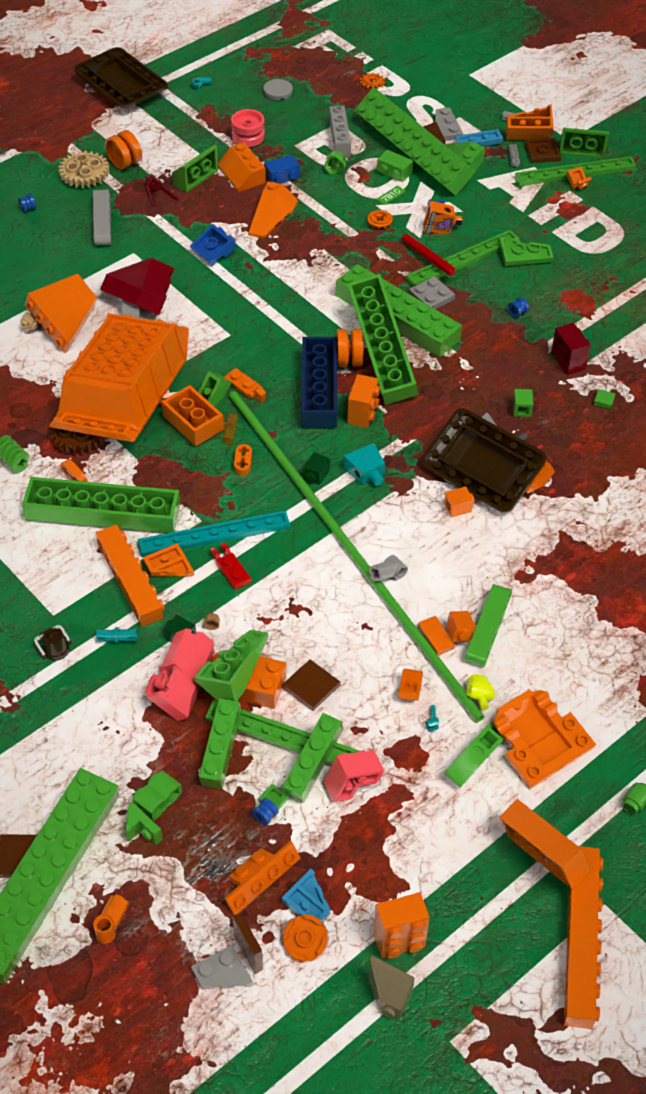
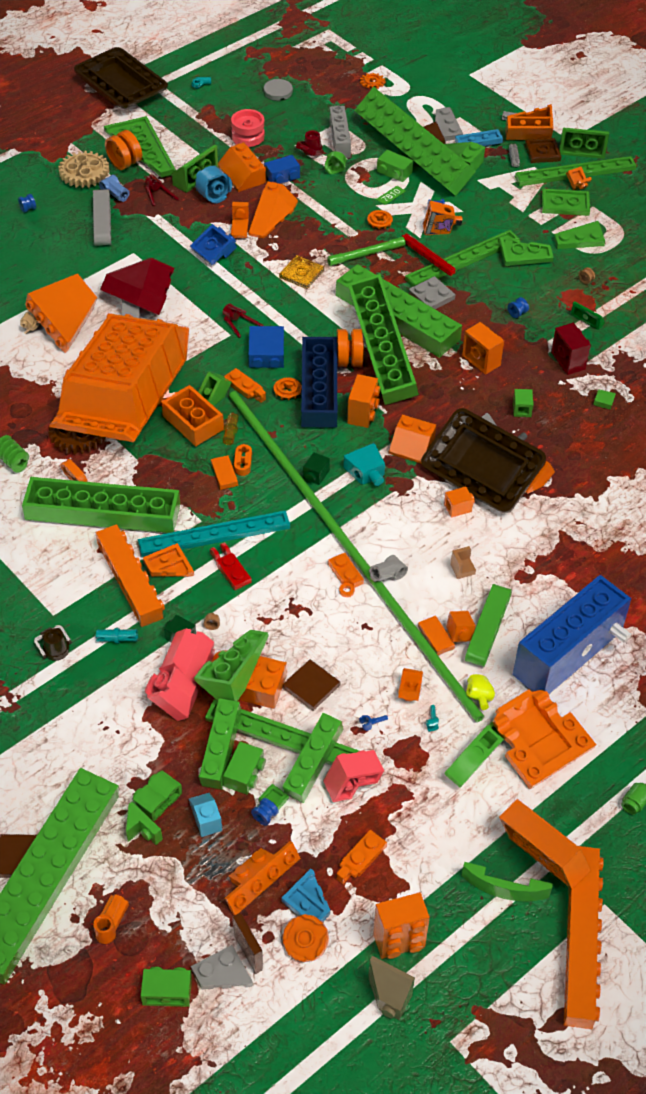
(115, 188): none -> medium blue piece
(152, 149): none -> bright green wing
(166, 987): none -> bright green brick
(206, 814): none -> medium azure slope
(213, 184): none -> dark azure brick
(224, 472): none -> orange tile
(233, 313): none -> dark red plant
(240, 220): none -> orange bracket
(244, 767): none -> bright green brick
(266, 347): none -> blue brick
(289, 383): none -> orange gear
(301, 272): none -> clear yellow tile
(311, 144): none -> dark red piece
(342, 257): none -> bright green piece
(346, 573): none -> orange hinge
(361, 856): none -> orange hinge
(365, 718): none -> blue hand
(412, 438): none -> orange slope
(462, 563): none -> medium nougat panel
(483, 348): none -> orange brick
(505, 889): none -> bright green slope
(565, 202): none -> bright green tile
(572, 636): none -> blue piece
(579, 237): none -> bright green wing
(586, 275): none -> medium nougat bush
(587, 316): none -> green slope

